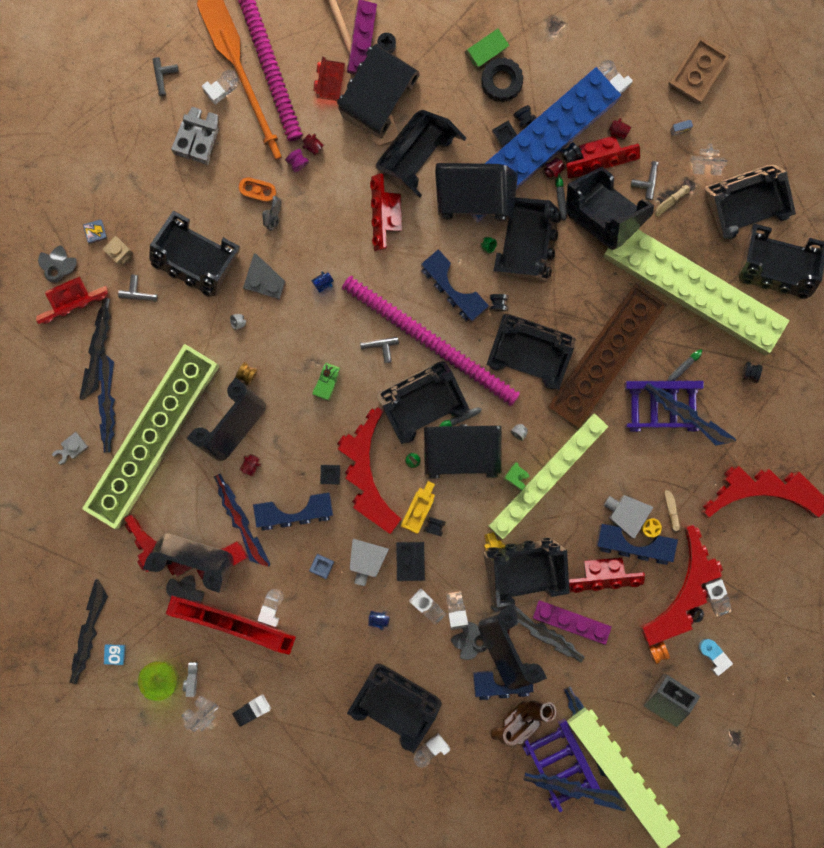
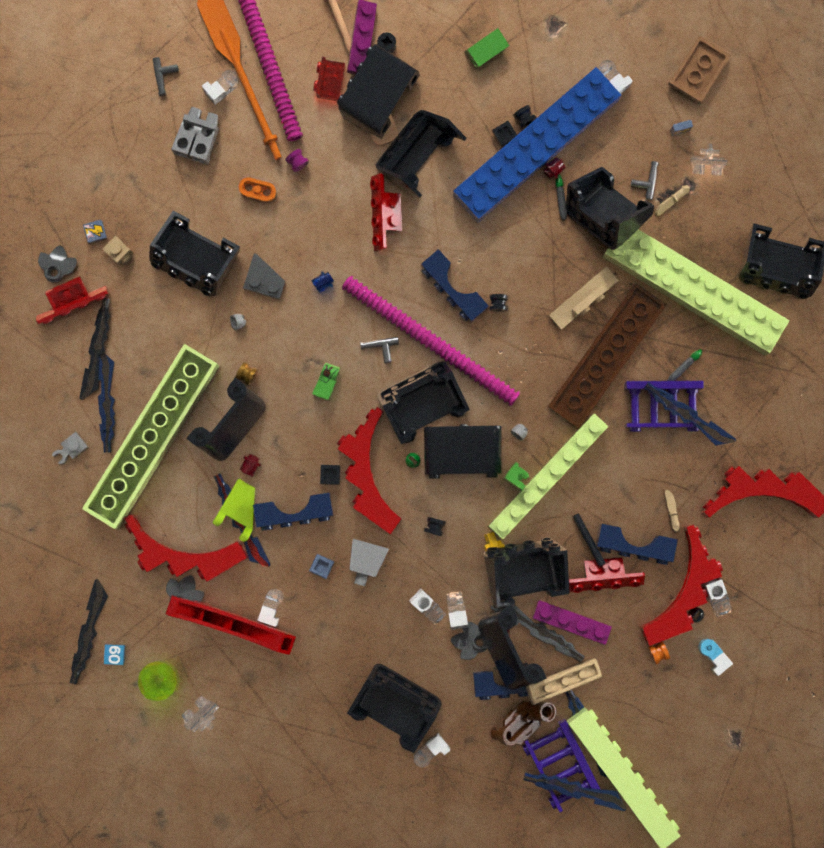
(133, 294): flat silver piece -> none
(190, 684): light grey plate -> none
(213, 561): black windscreen -> none
(239, 508): none -> lime flag
(251, 710): leg -> none
(270, 217): dark grey plate -> none
(312, 144): dark red hose -> none
(378, 619): clear blue hose -> none
(410, 561): black plate -> none
(419, 508): yellow hinge -> none
(453, 421): dark grey piece -> none
(475, 190): black windscreen -> none
(489, 244): green hinge -> none
(510, 67): black tyre -> none
(529, 240): black windscreen -> none
(532, 350): black windscreen -> none
(564, 681): none -> tan tile
(571, 153): black wheel -> none
(583, 298): none -> tan bracket
(588, 539): none -> black bar
(602, 153): red bracket -> none
(619, 129): dark red hose -> none
(628, 514): light grey torso -> none
(654, 528): yellow wheel -> none
(671, 700): dark grey slope -> none
(750, 199): black windscreen -> none
(752, 372): black wheel -> none

